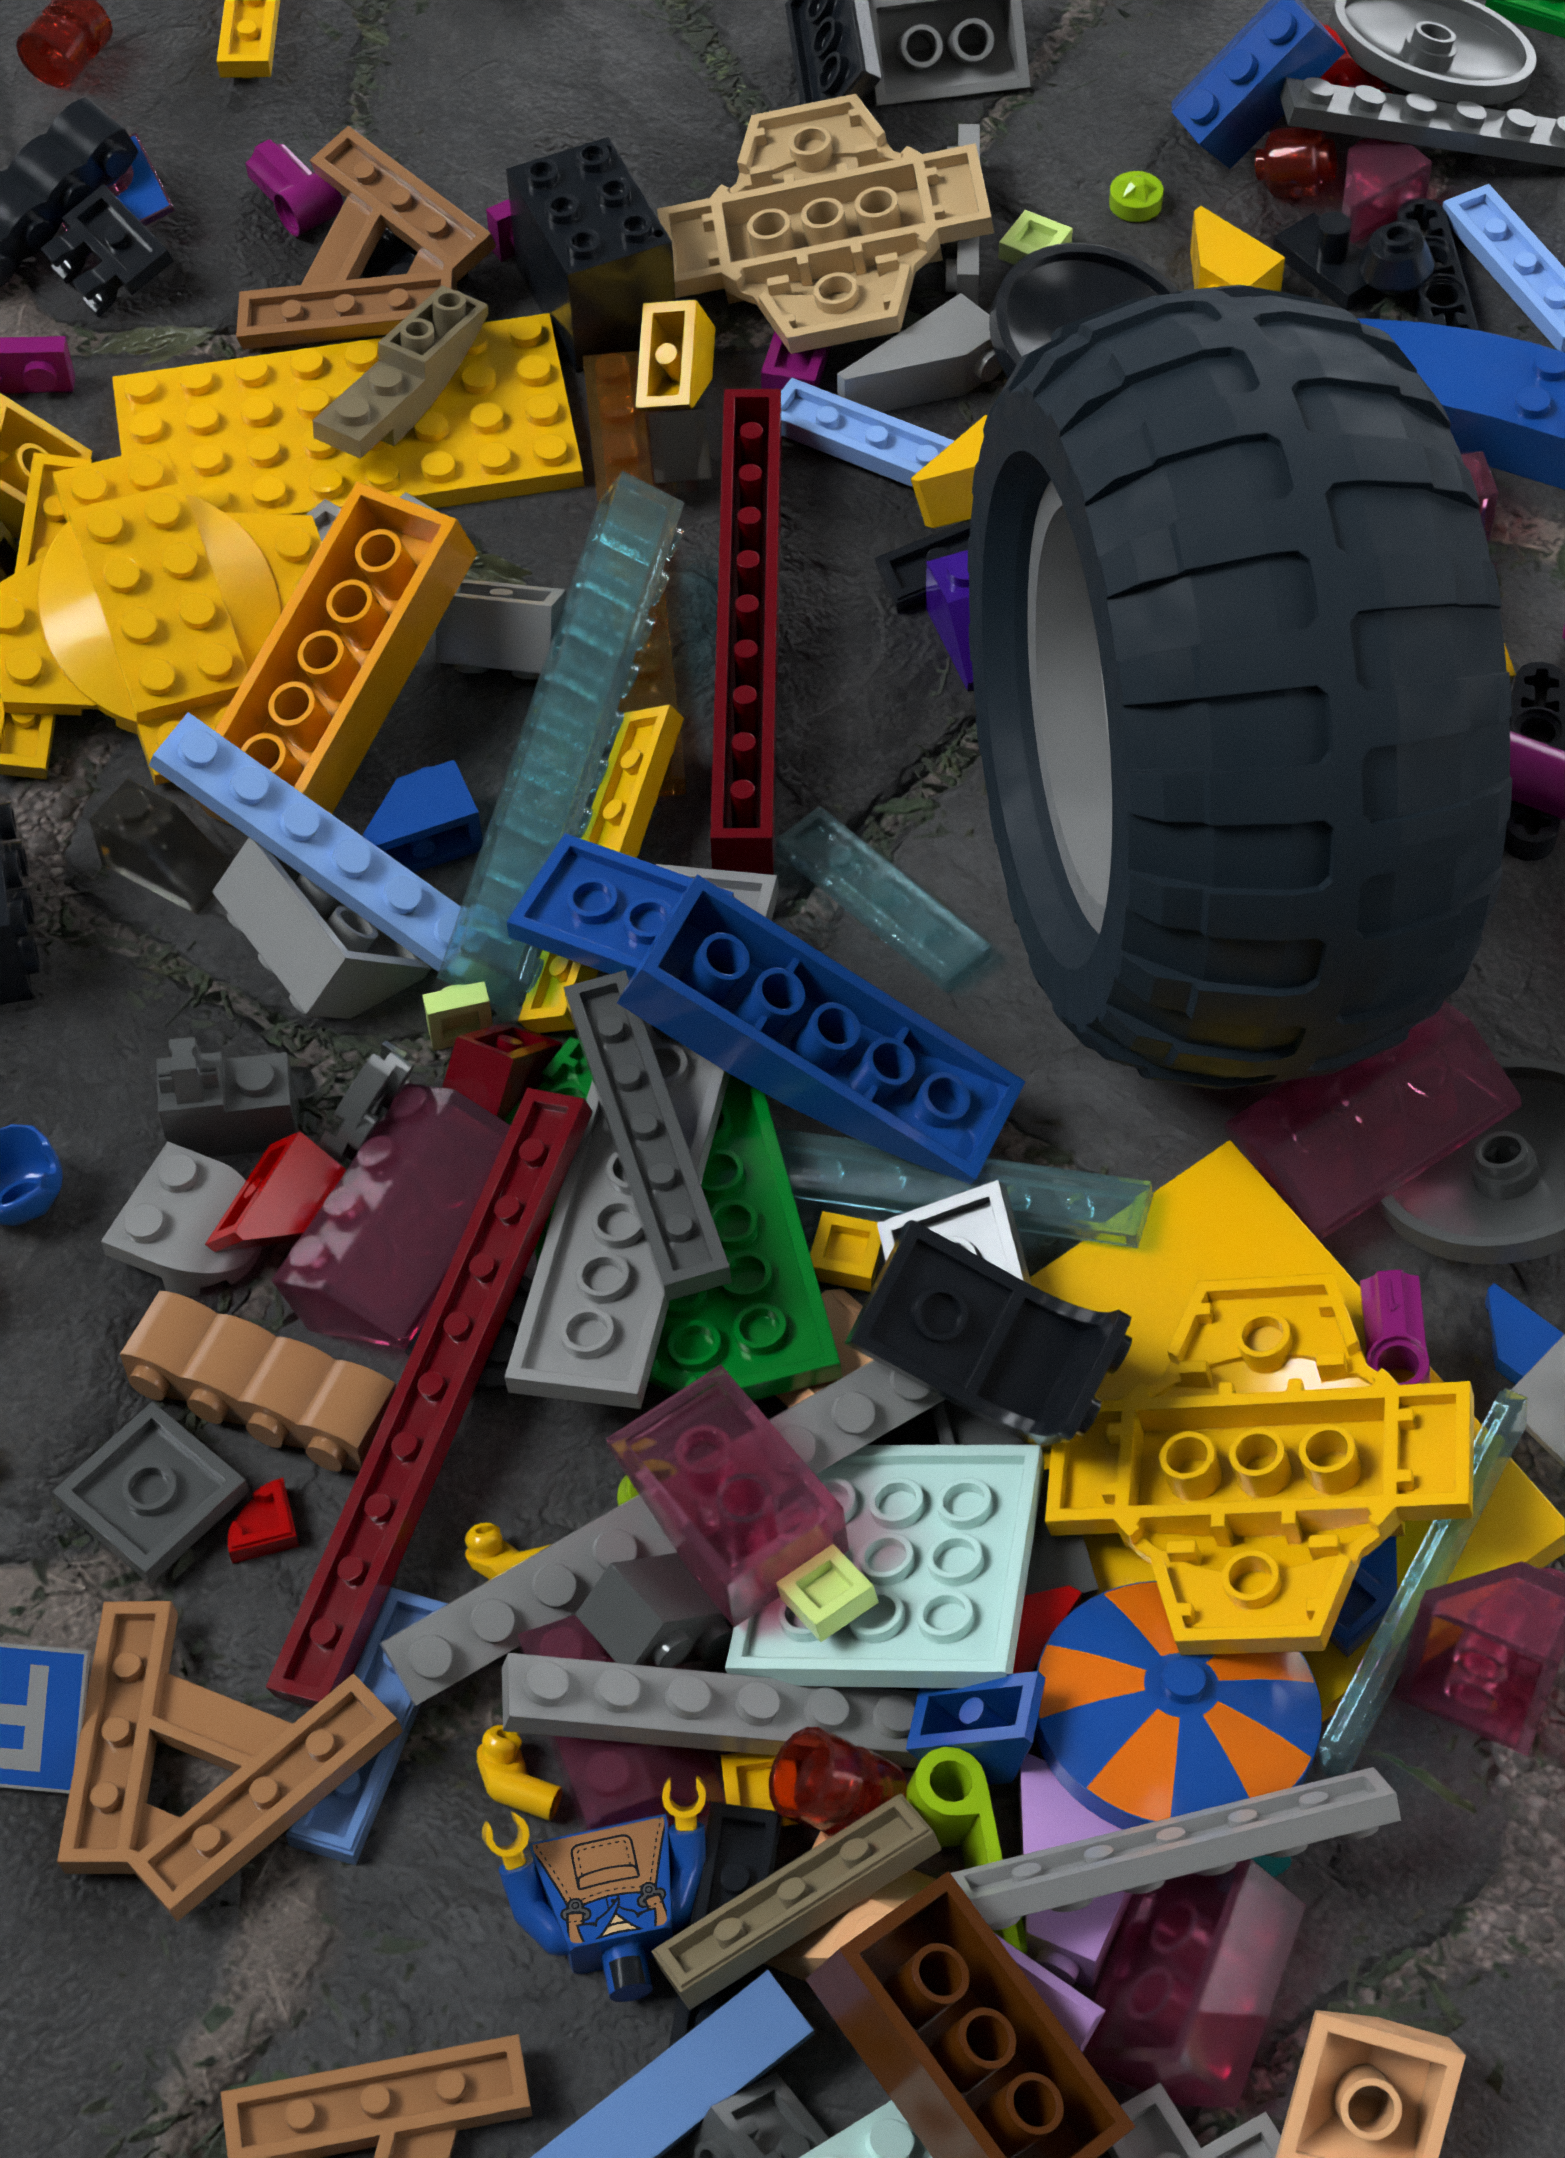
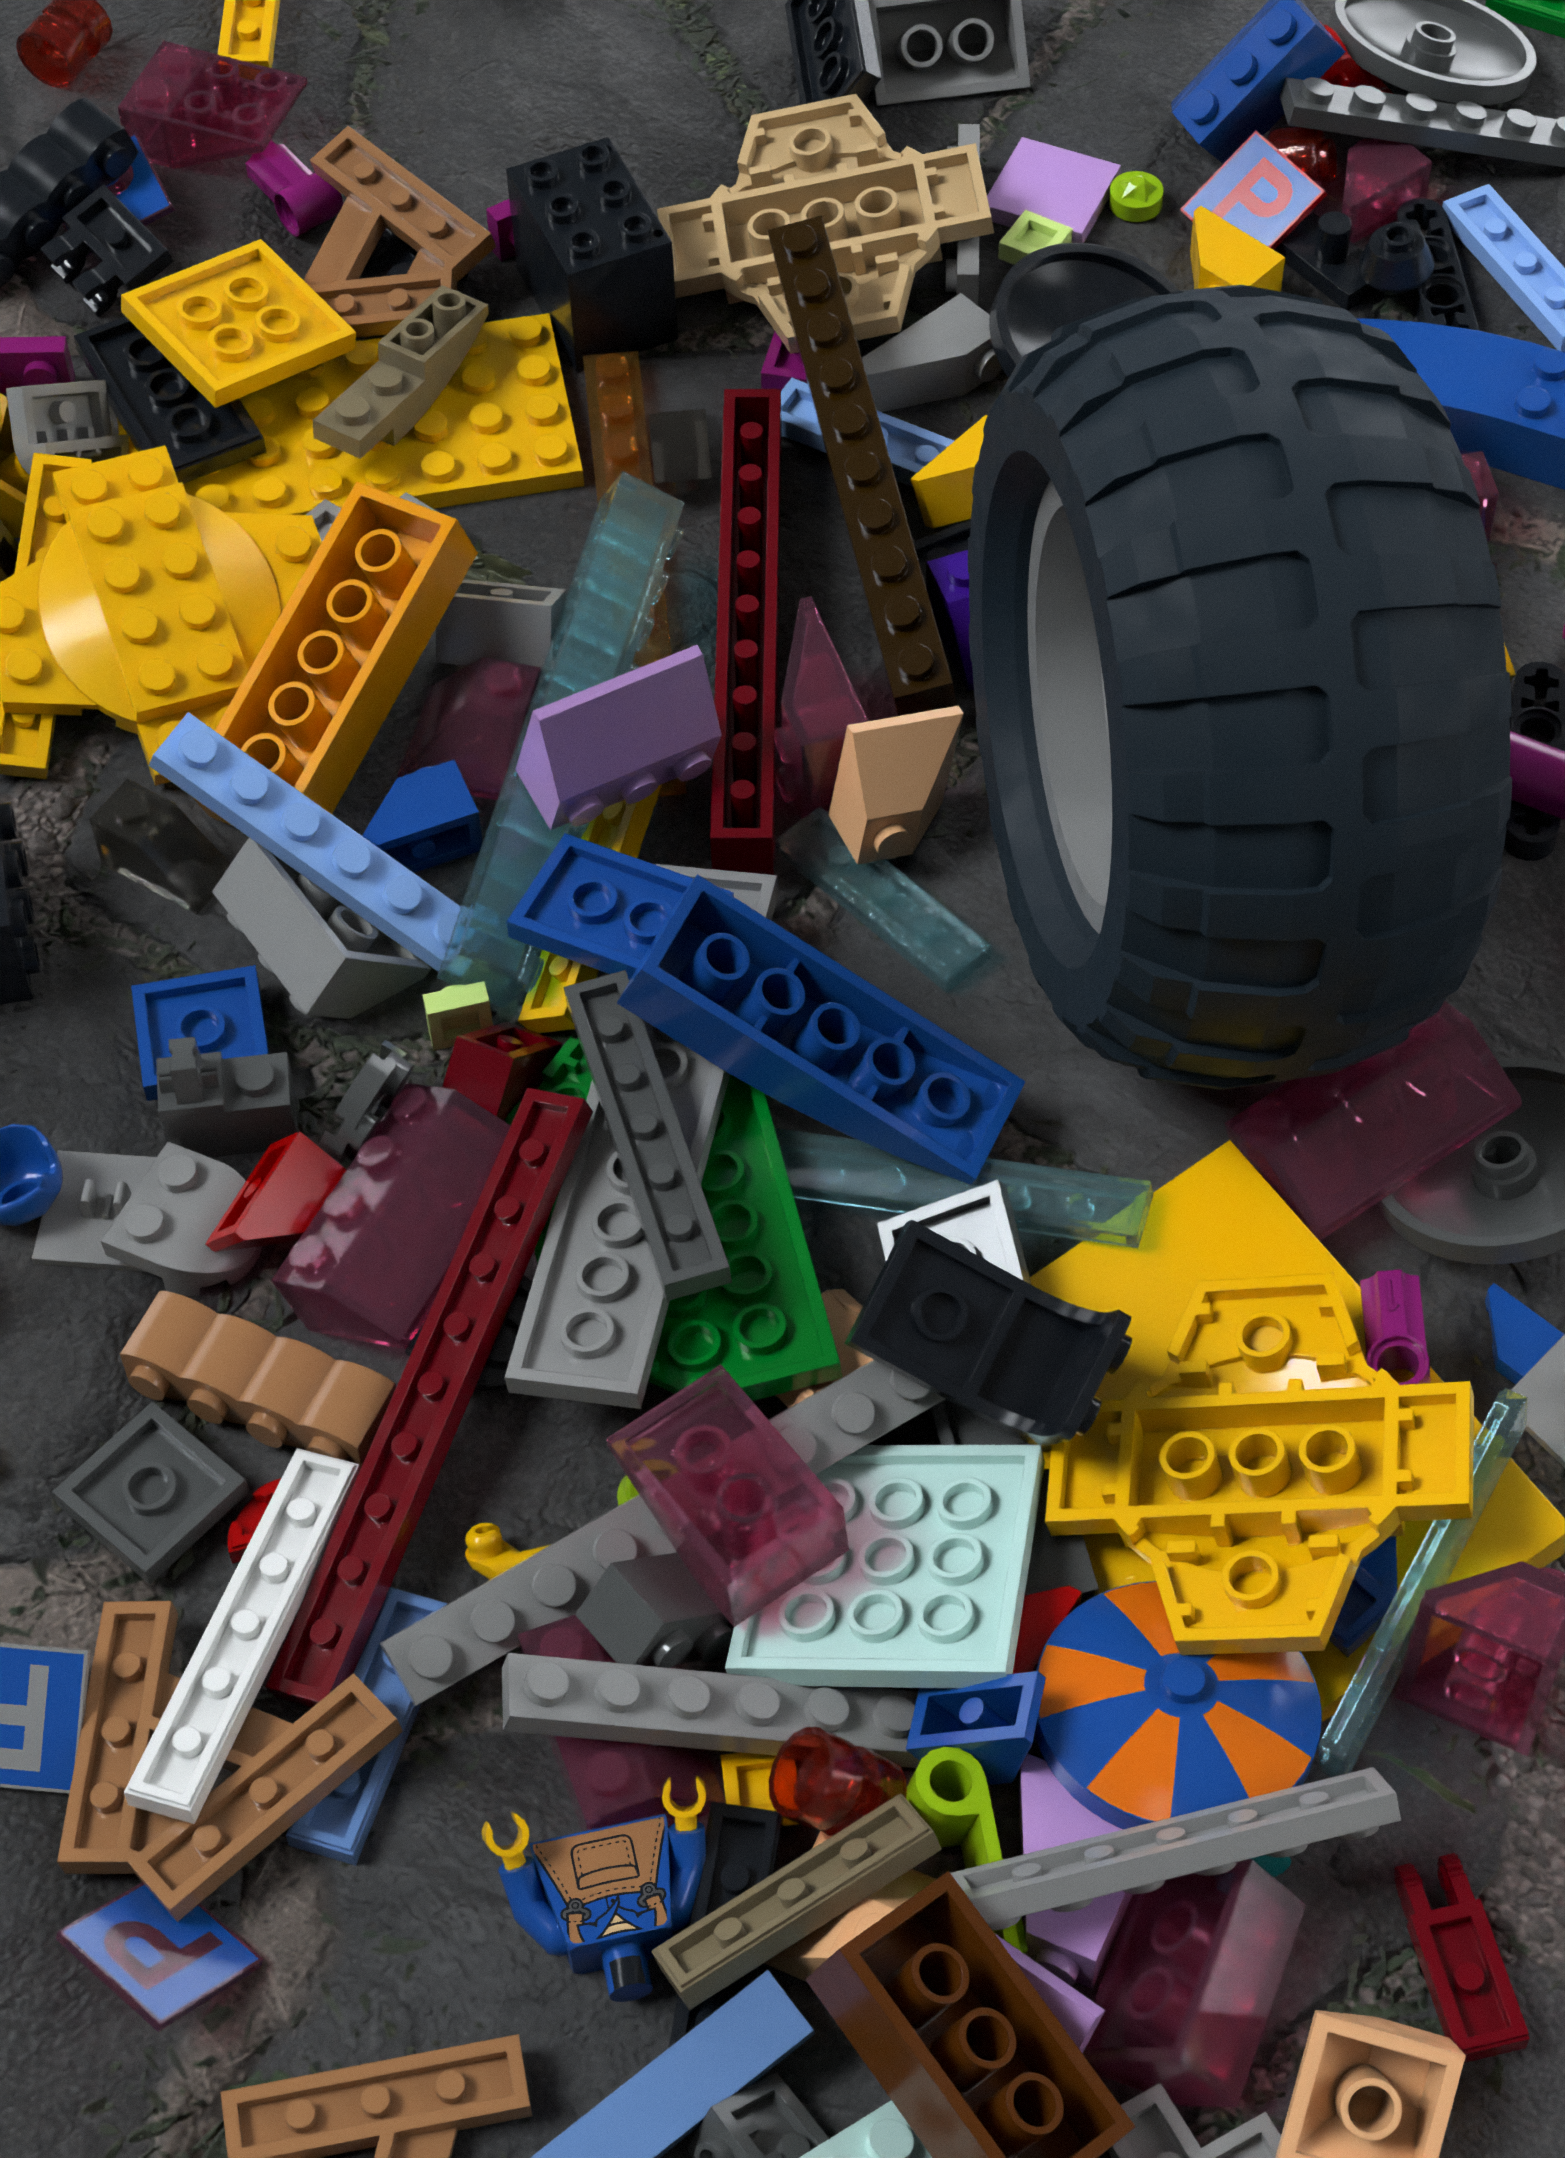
(63, 421): none -> light grey slope
(87, 1205): none -> light grey piece
(154, 1960): none -> piece
(163, 406): none -> black tile
(206, 106): none -> clear pink slope
(214, 1007): none -> blue plate
(238, 322): none -> yellow plate
(242, 1639): none -> white tile
(475, 722): none -> clear pink slope
(508, 1779): yellow arm -> none
(620, 739): none -> lavender slope
(674, 355): yellow slope -> none
(815, 714): none -> clear pink slope
(827, 1592): yellowish green plate -> none
(846, 1251): yellow plate -> none
(861, 469): none -> dark brown brick
(893, 781): none -> light nougat slope
(1053, 185): none -> lavender tile
(1258, 192): none -> piece
(1462, 1963): none -> dark red hinge

